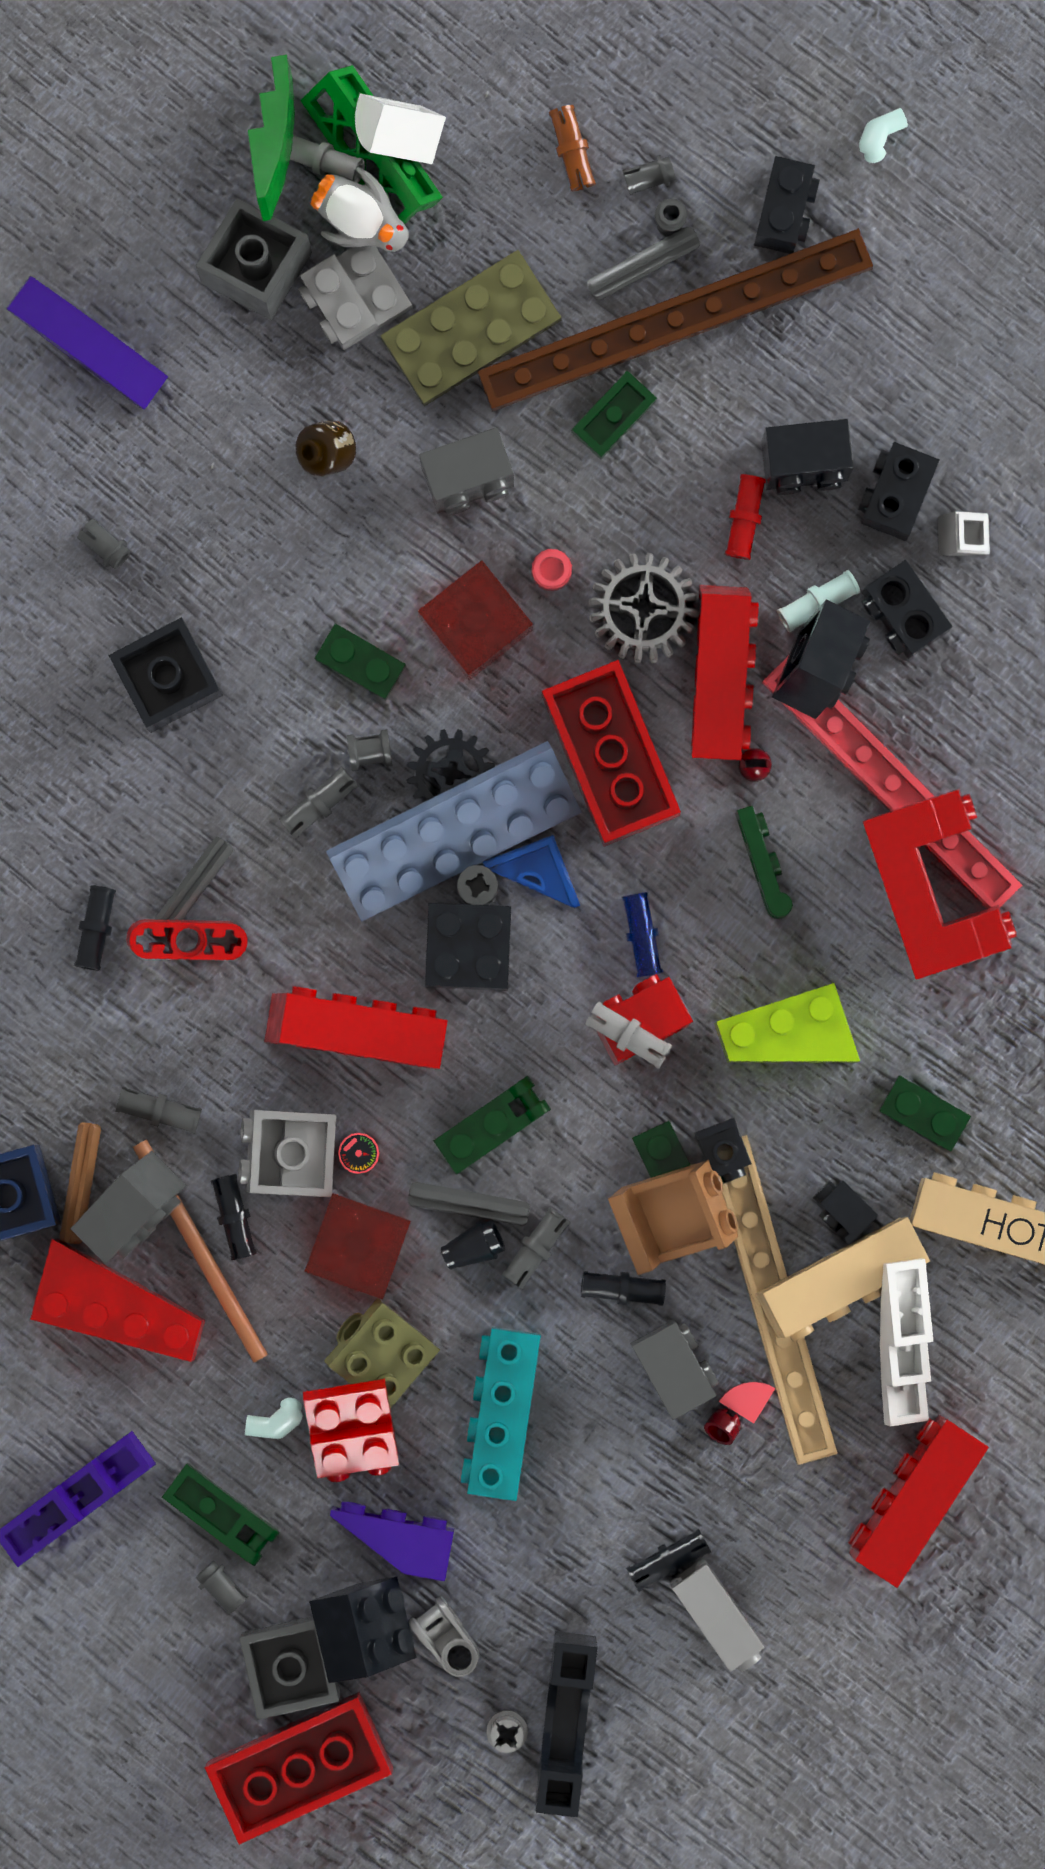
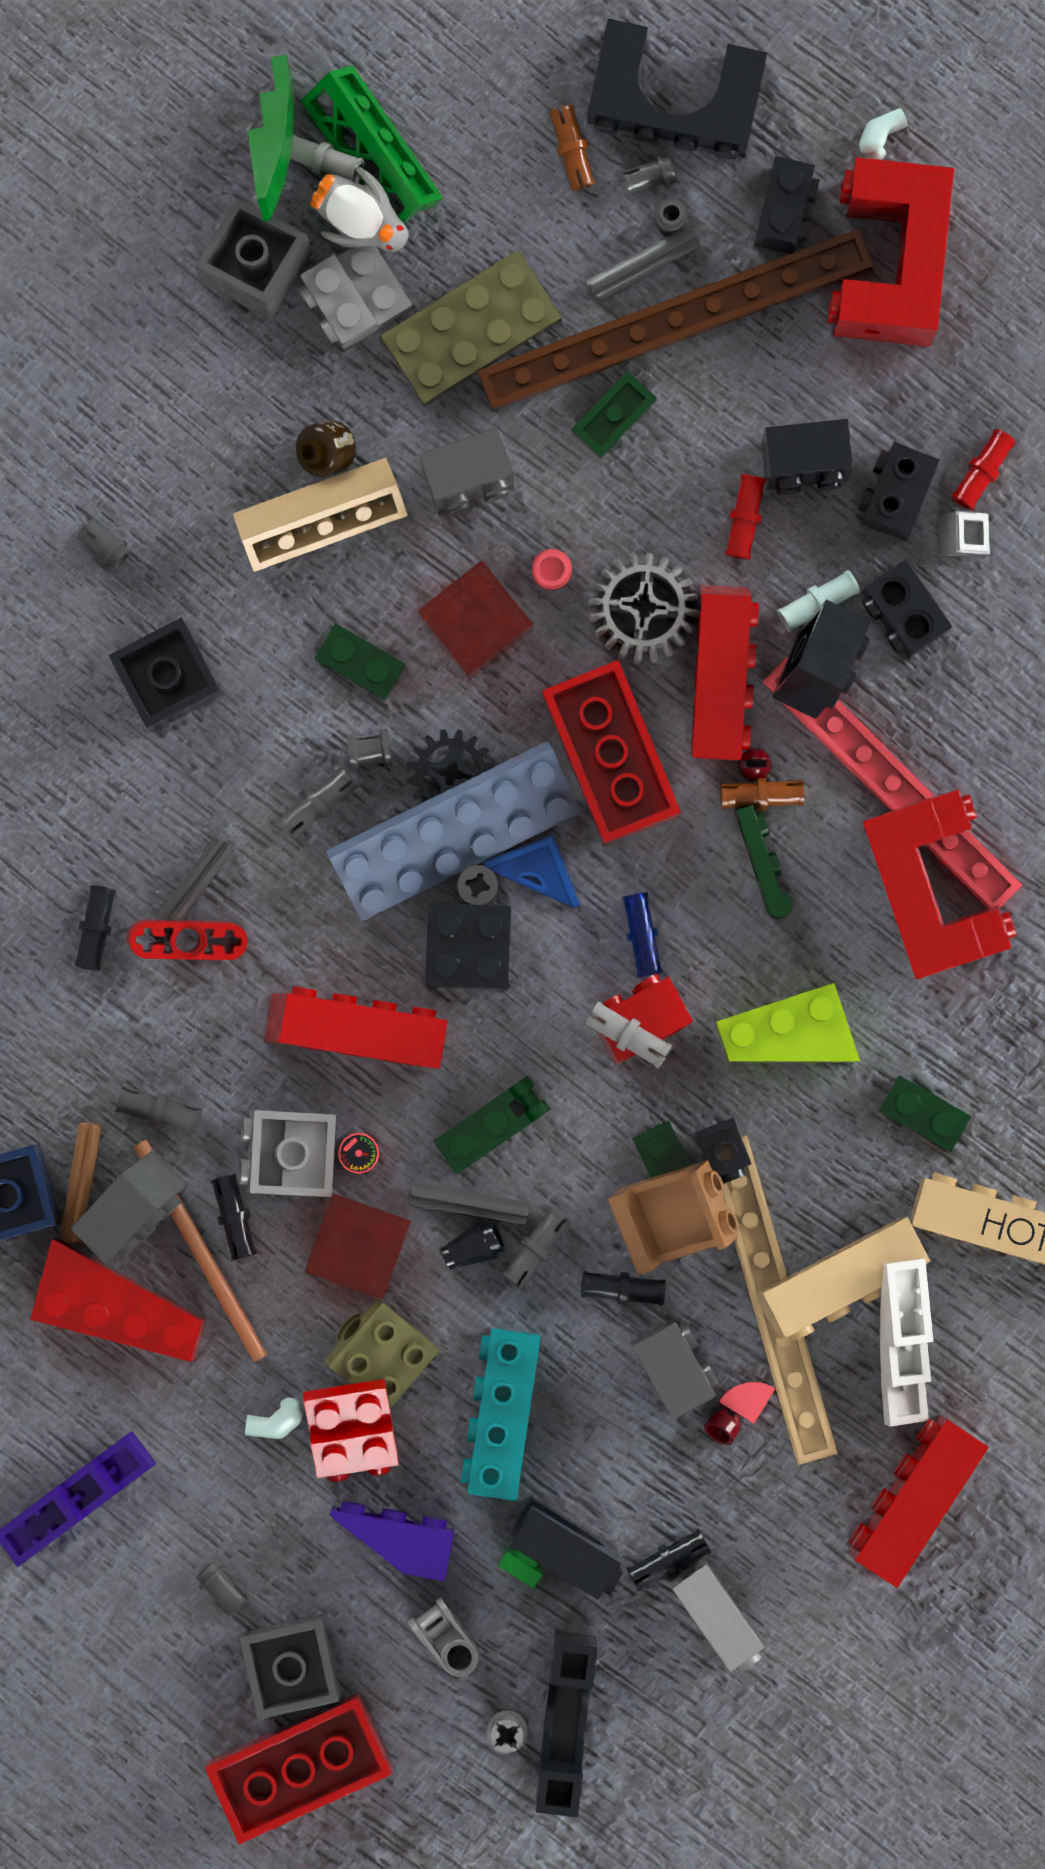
(86, 342): dark purple slope -> none
(219, 1513): dark green plate -> none
(320, 514): none -> tan brick
(363, 1629): black brick -> none
(398, 128): white brick -> none
(520, 1566): none -> green plate
(566, 1548): none -> black arch
(621, 105): none -> black arch
(762, 794): none -> dark orange pin
(844, 1210): black brick -> none
(921, 201): none -> red piece
(983, 469): none -> red pin

